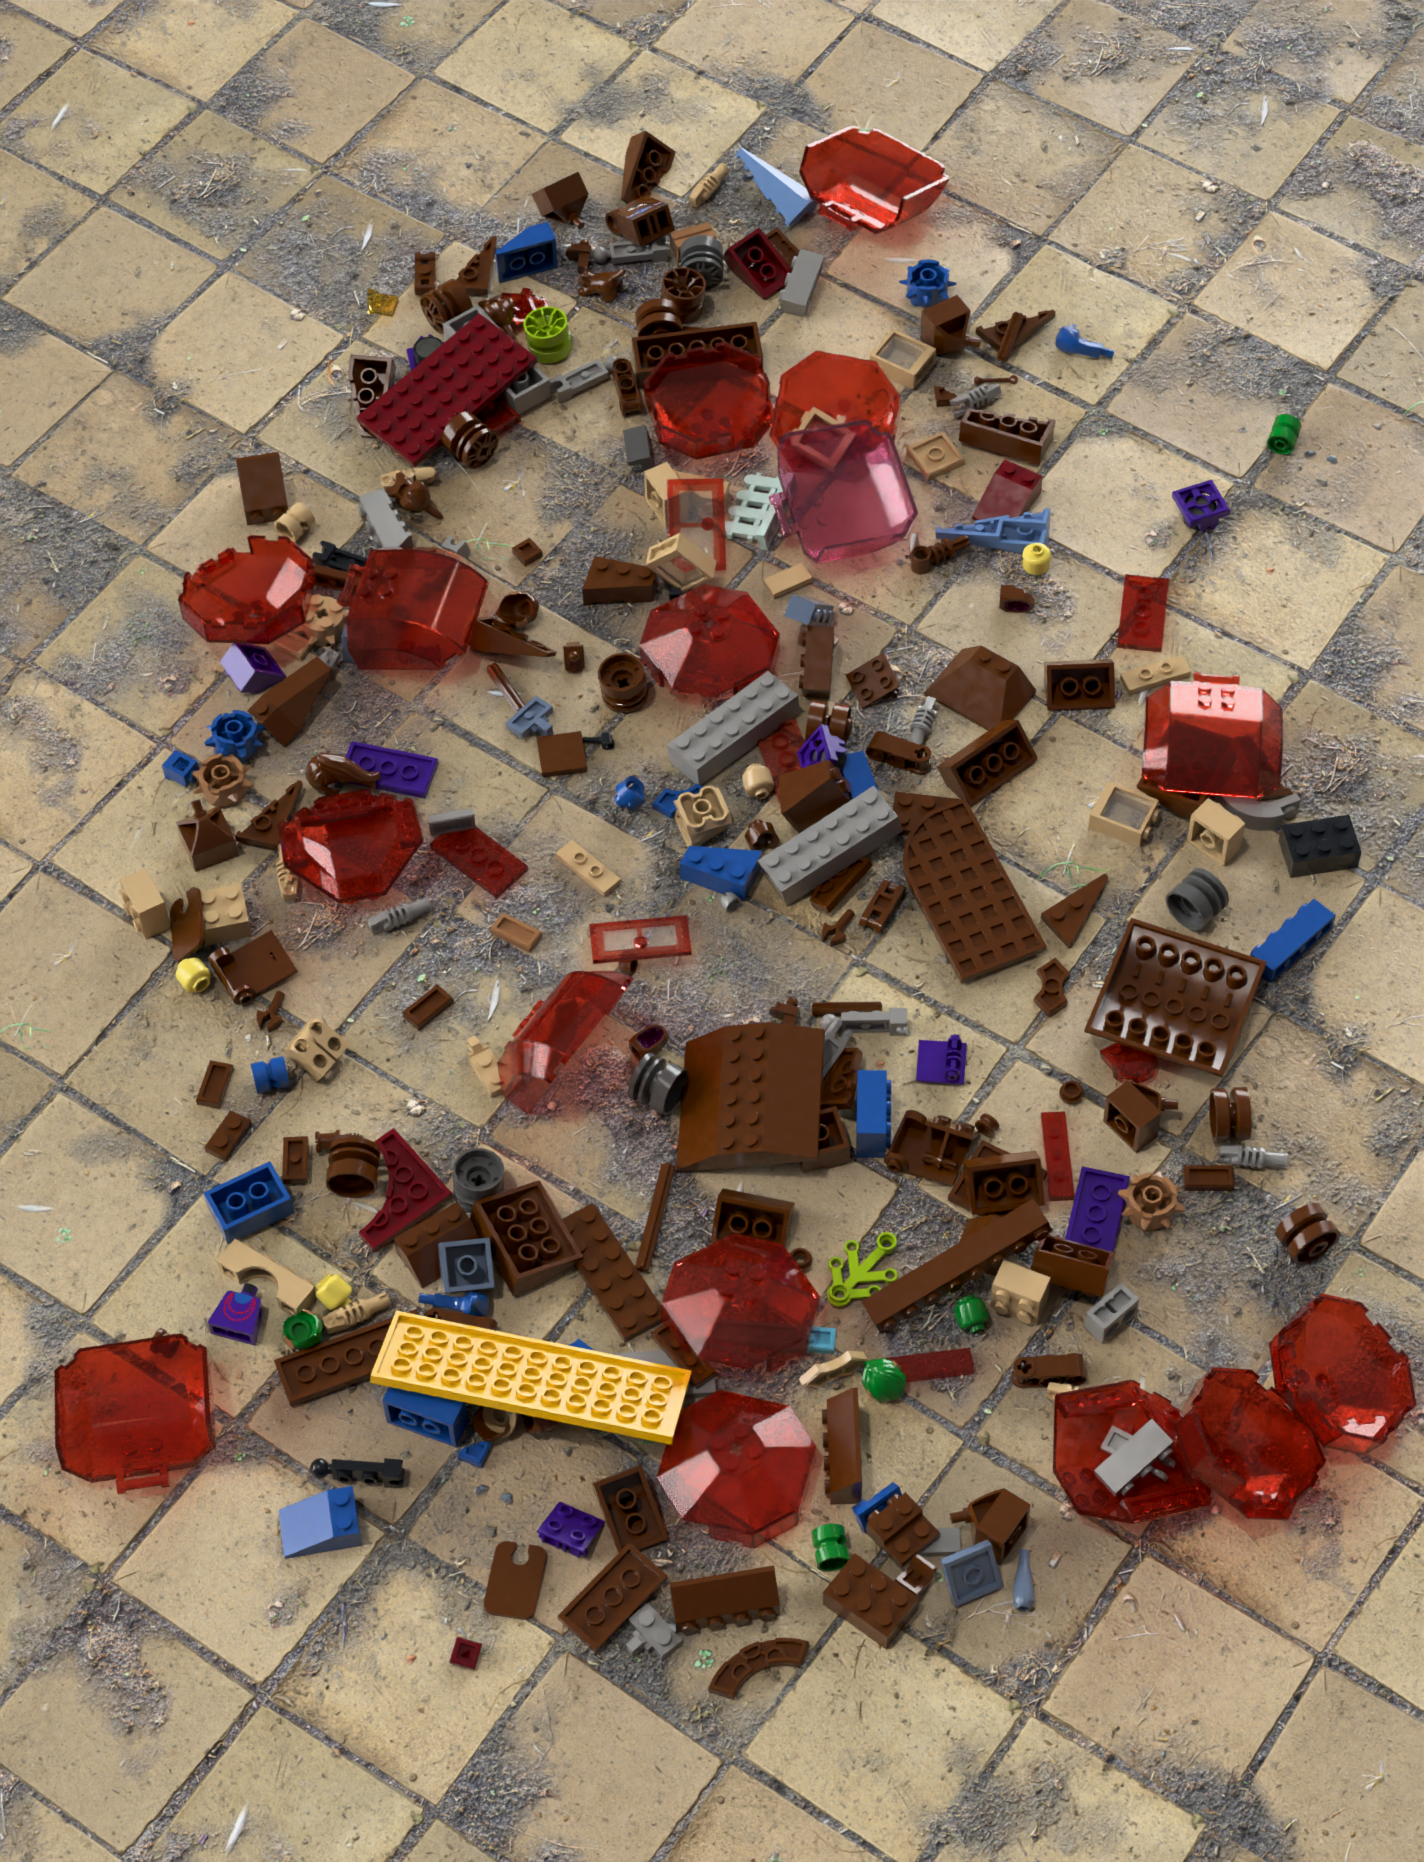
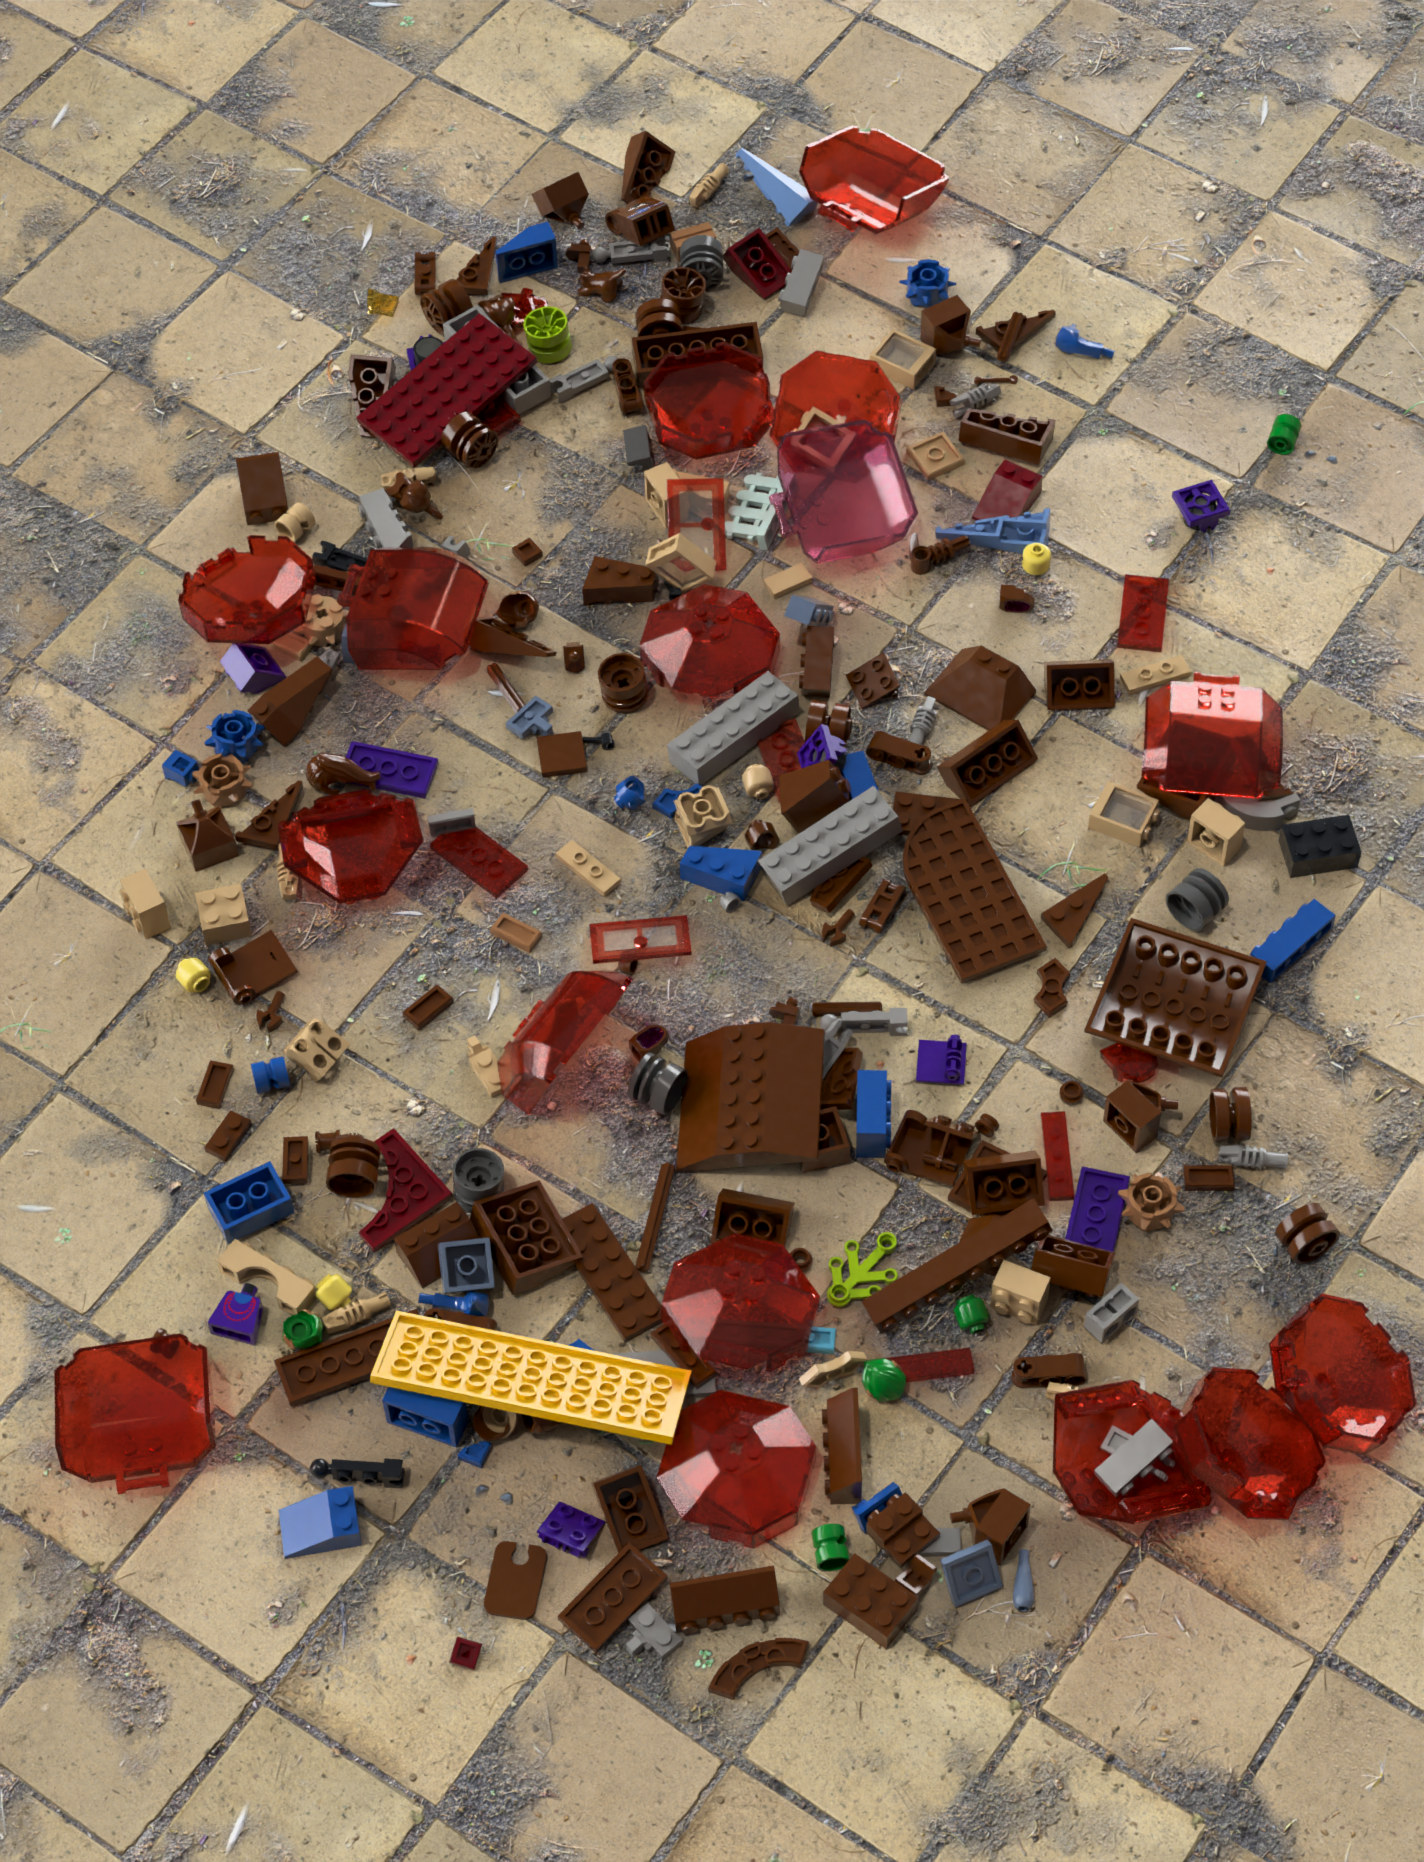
(187, 927): reddish brown piece -> none
(399, 915): light grey hinge -> none

